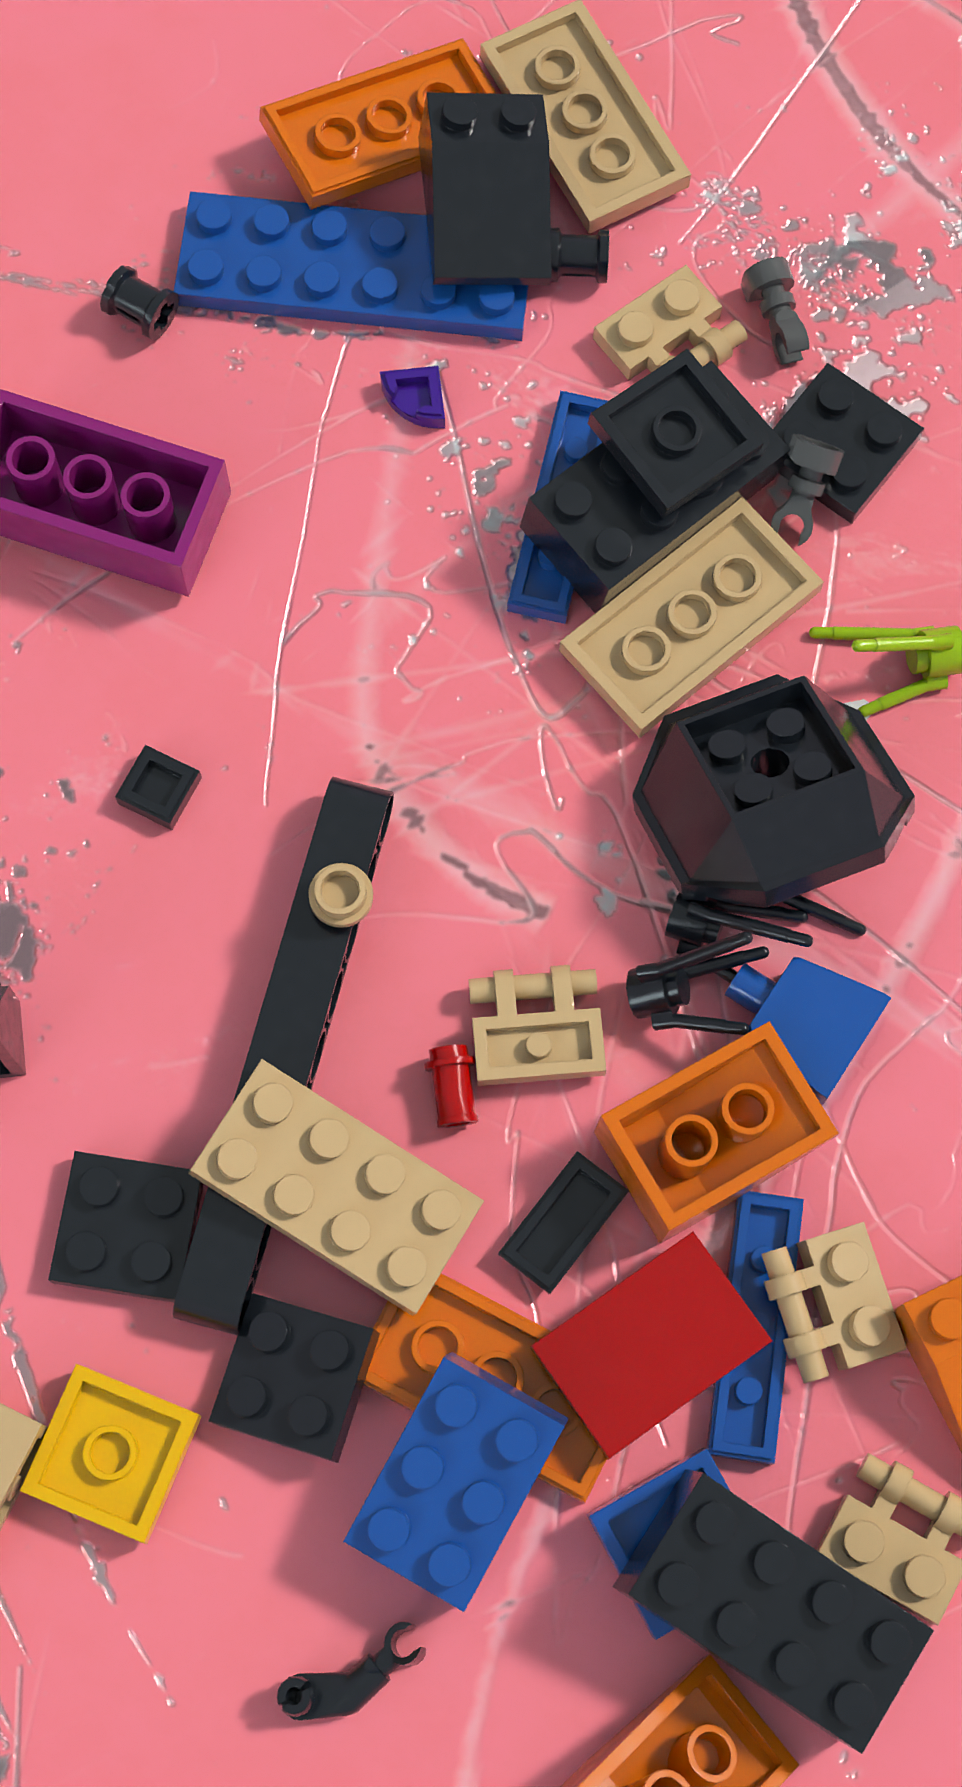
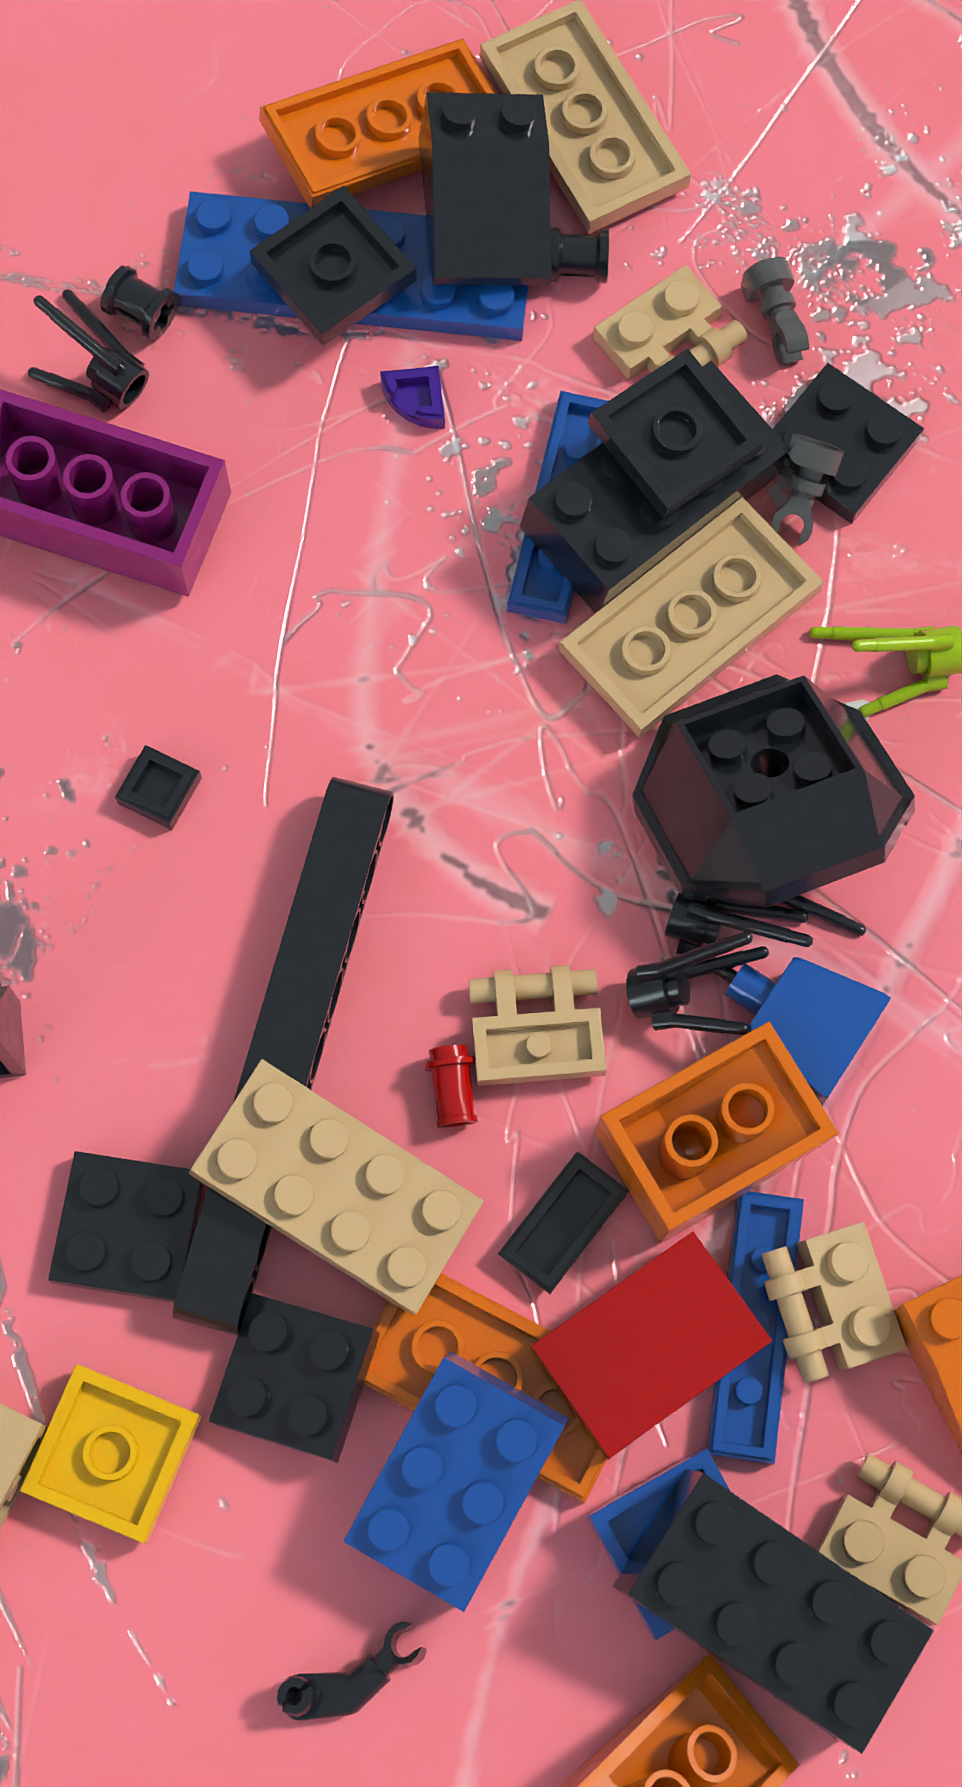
(114, 371): none -> black plant
(333, 265): none -> black plate
(341, 895): tan plate -> none

